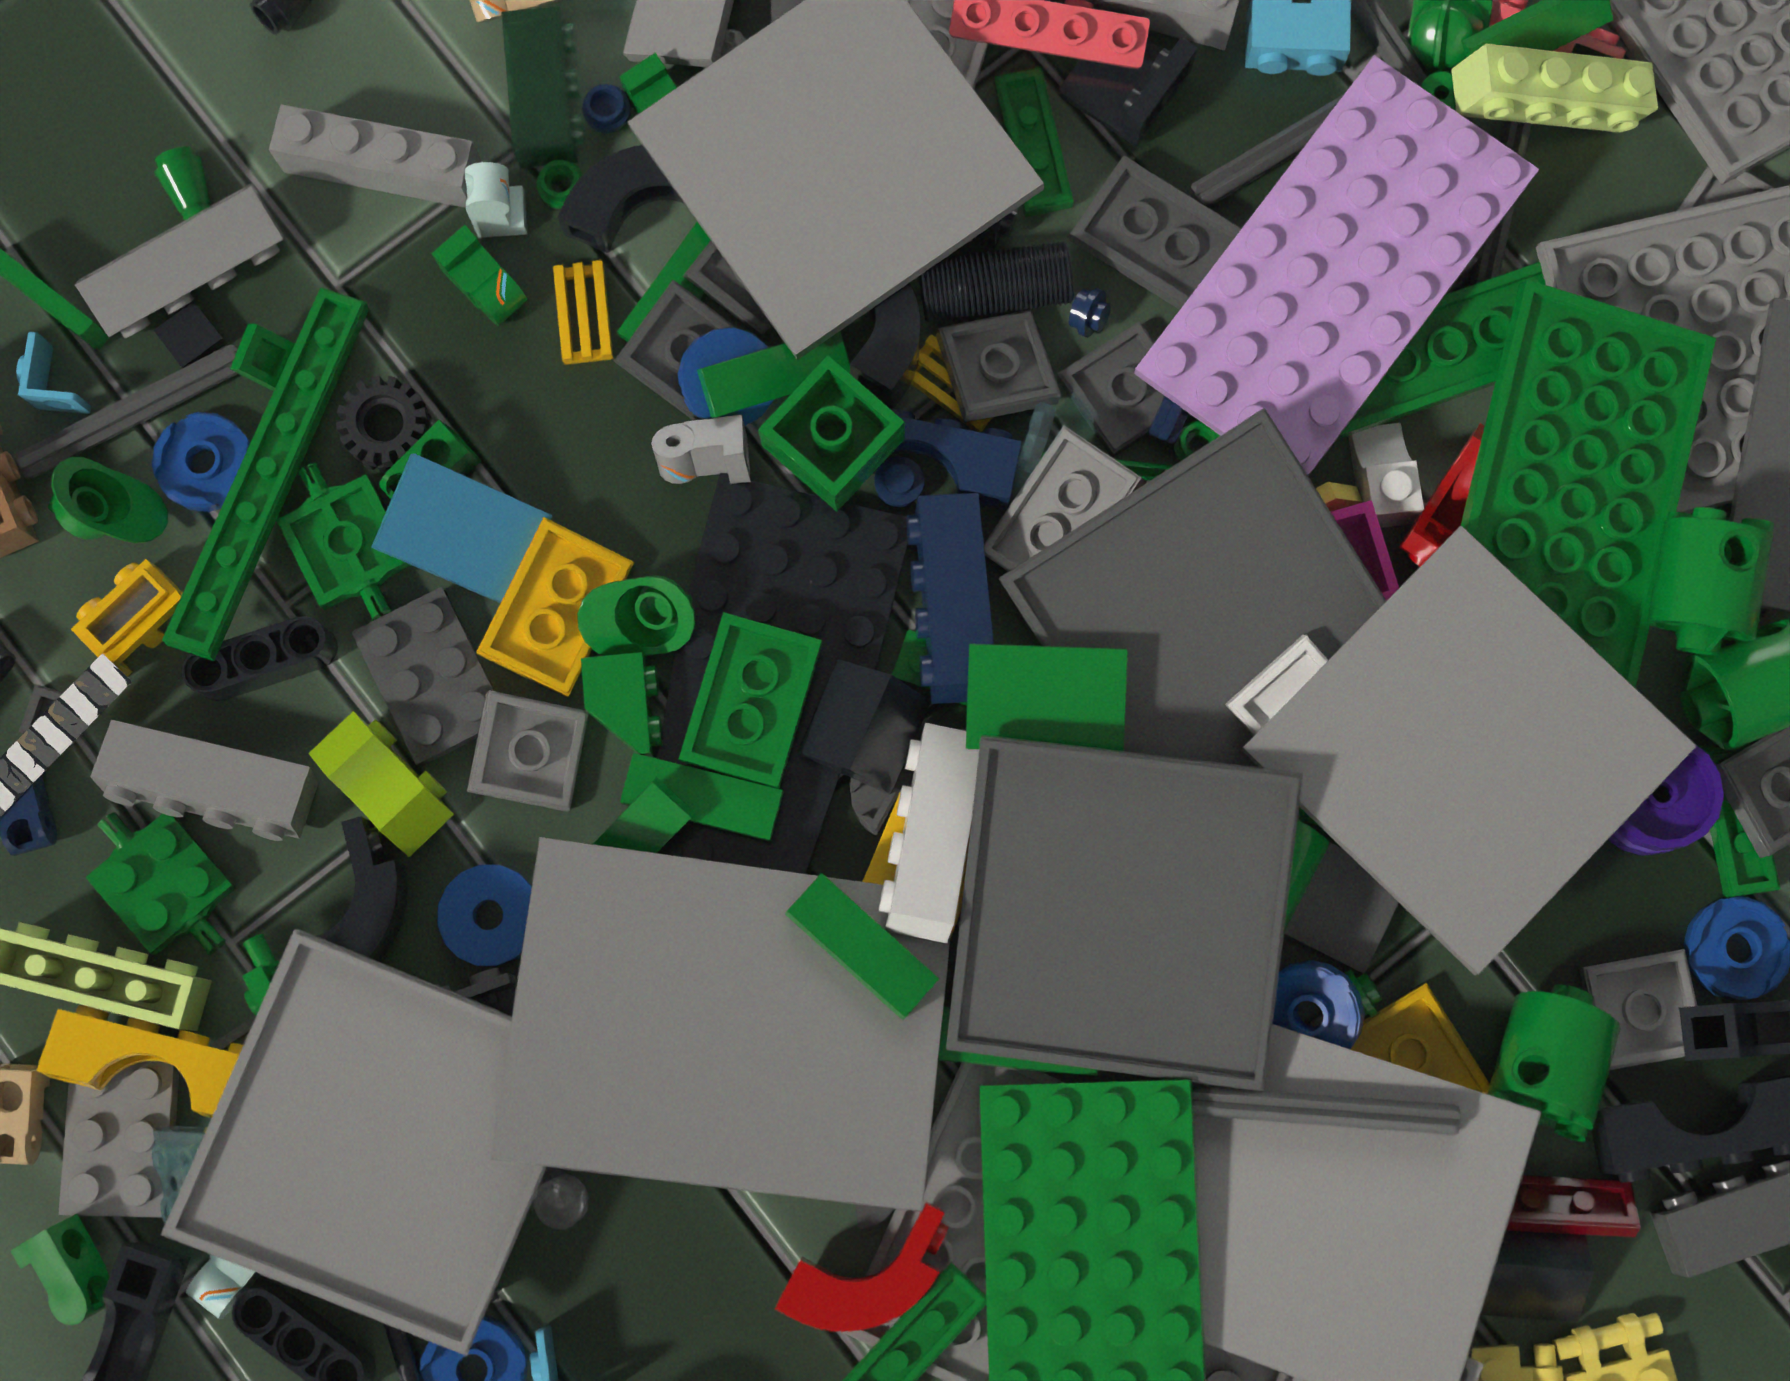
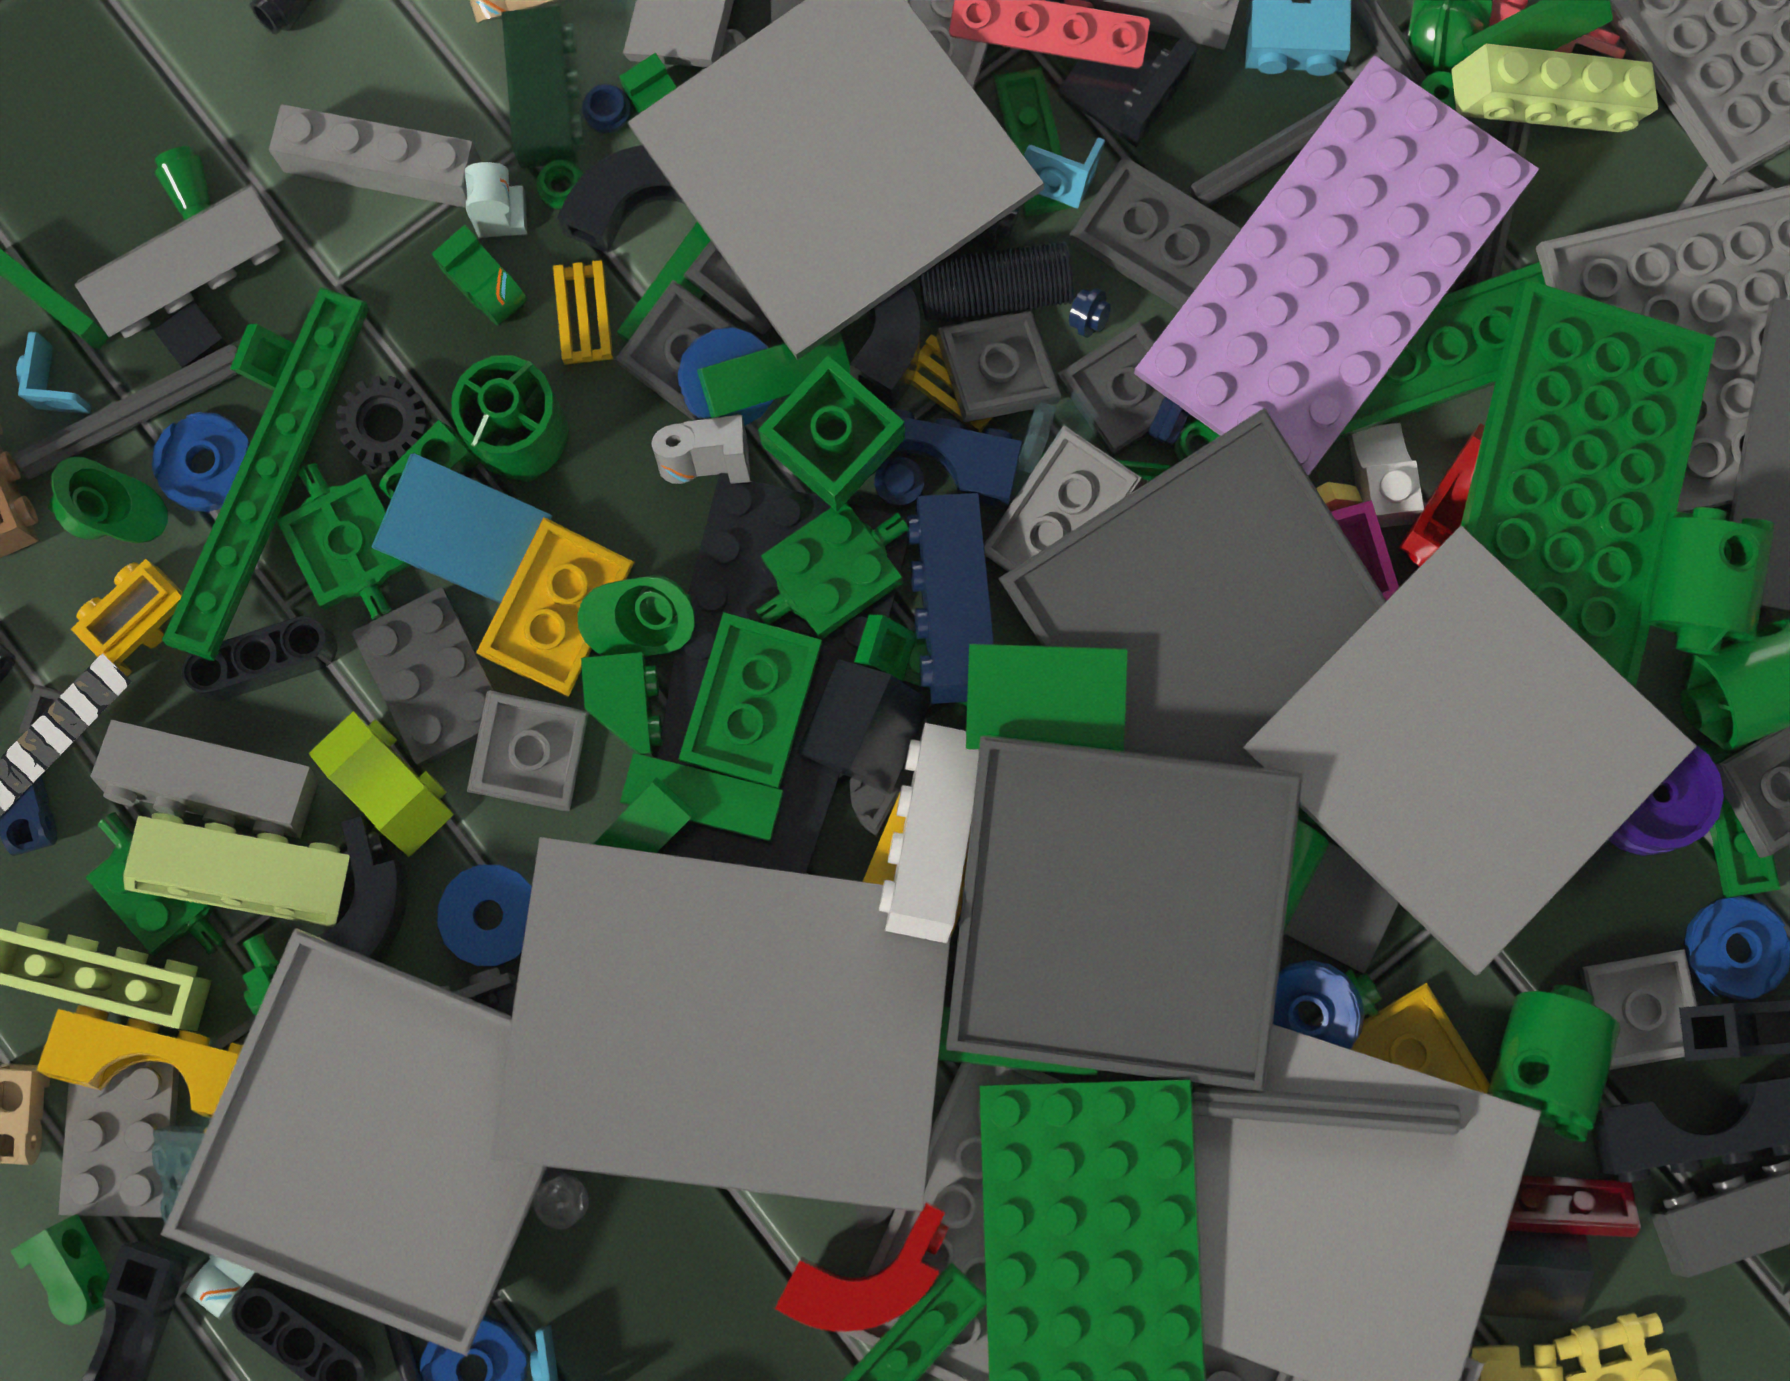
(236, 870): none -> yellowish green brick
(509, 417): none -> green cylinder
(832, 569): none -> green plate
(862, 946): green tile -> none
(885, 646): none -> green plate
(1064, 178): none -> medium azure bracket
(1276, 684): white tile -> none

